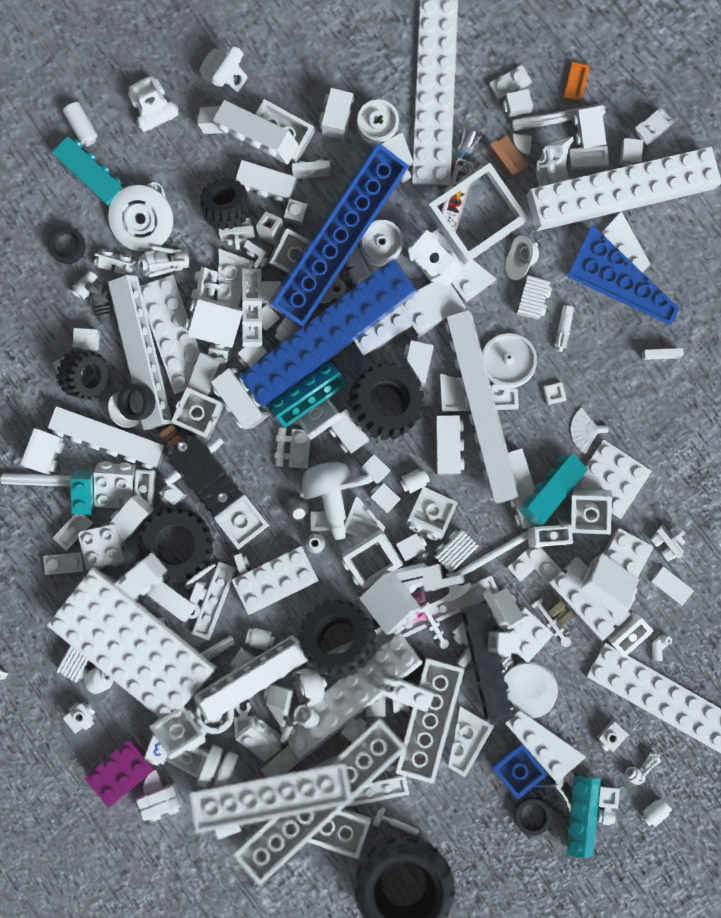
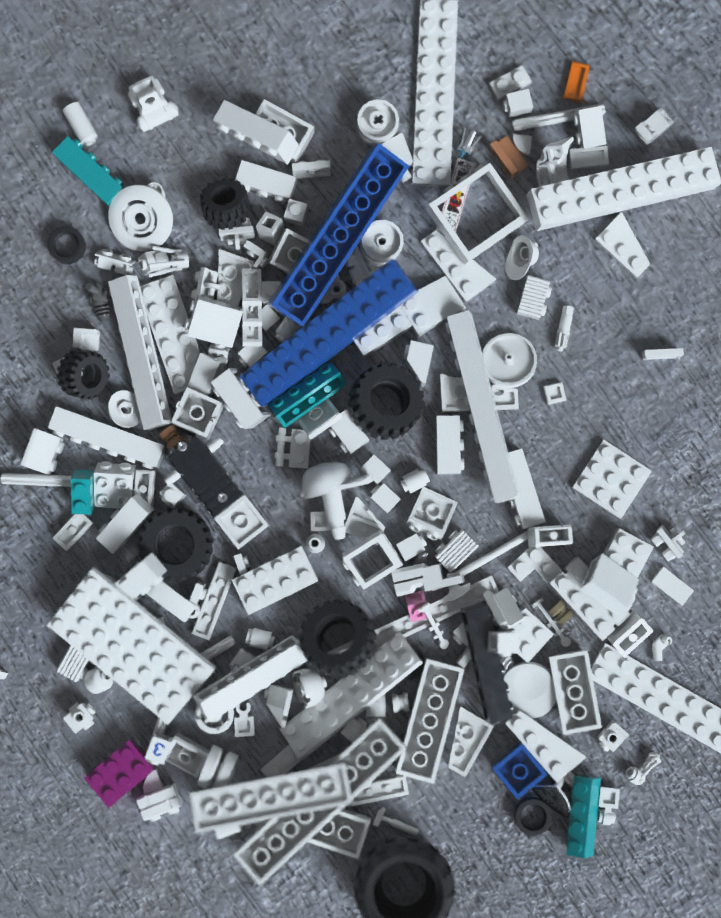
(63, 563): white plate -> none
(79, 287): white cone -> none
(101, 547): white bracket -> none
(123, 401): black tyre -> none
(178, 732): white plate -> none
(190, 583): white hand -> none
(205, 120): white brick -> none
(221, 66): white piece -> none
(260, 738): white bracket -> none
(290, 724): piece -> none
(296, 508): flat silver piece -> none
(302, 717): white wheel -> none
(337, 113): white brick -> none
(390, 603): white brick -> none
(407, 693): white hinge -> none
(446, 266): white piece -> none
(553, 489): teal brick -> none
(575, 691): none -> white slope
(585, 430): white hand -> none
(591, 511): white brick -> none
(613, 274): blue wing -> none
(631, 152): white brick -> none
(656, 812): white brick -> none

